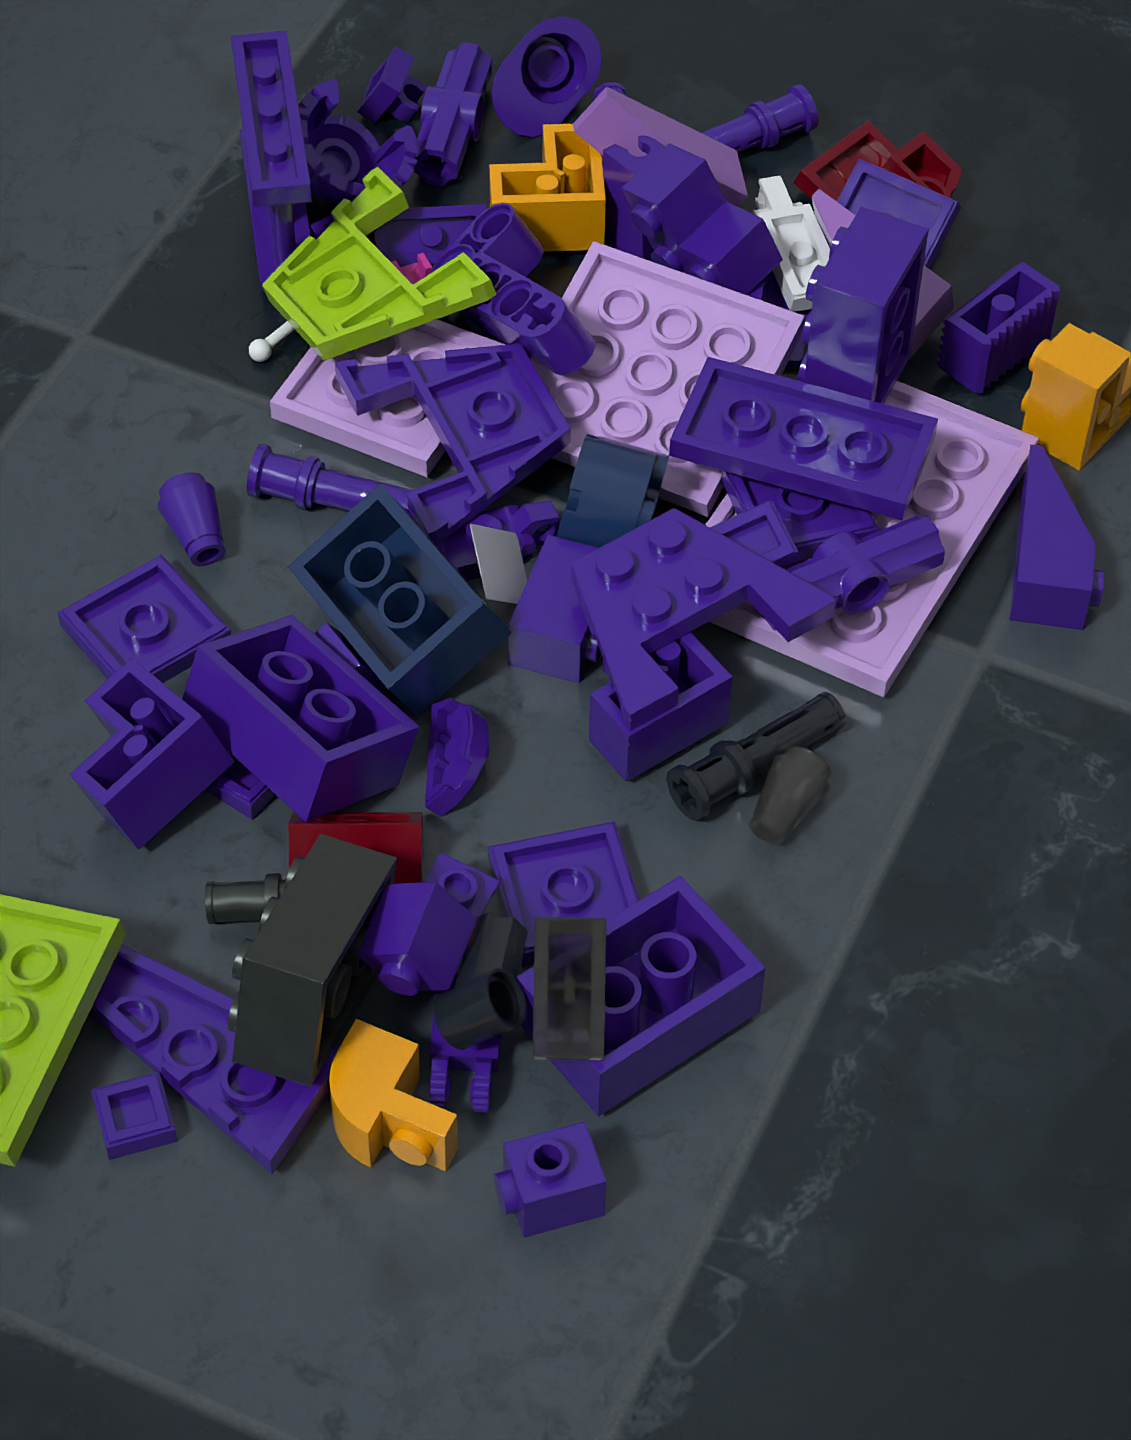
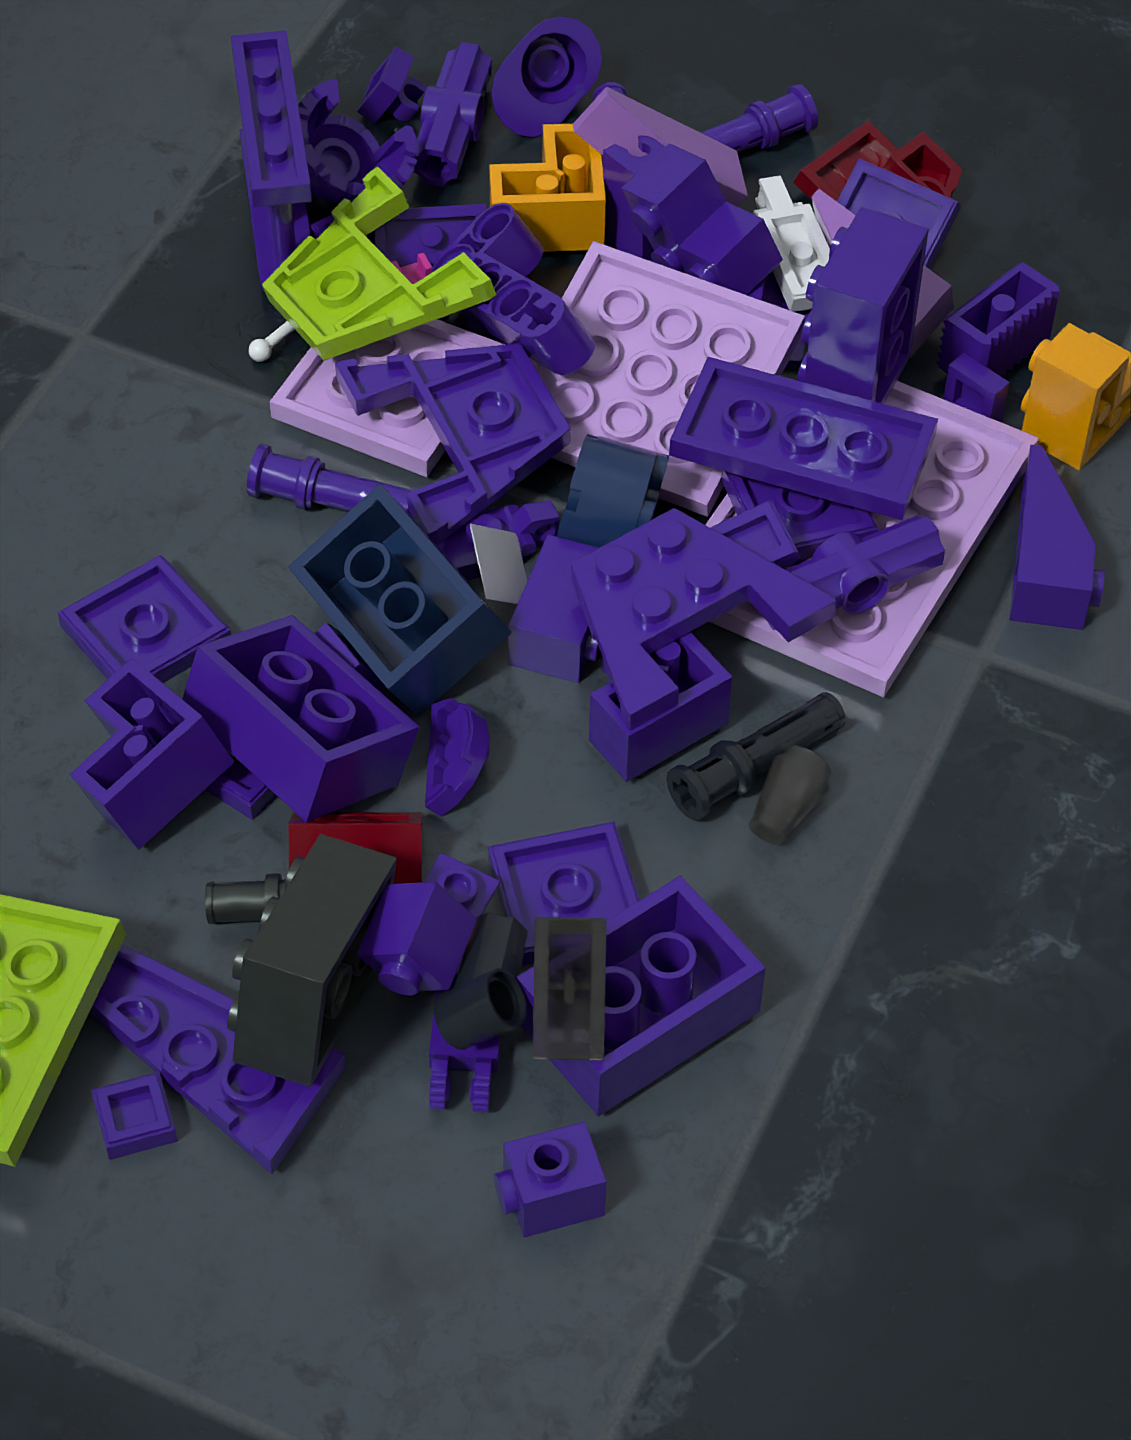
(193, 516): dark purple cone -> none
(374, 1103): light orange brick -> none
(976, 387): none -> dark purple tile

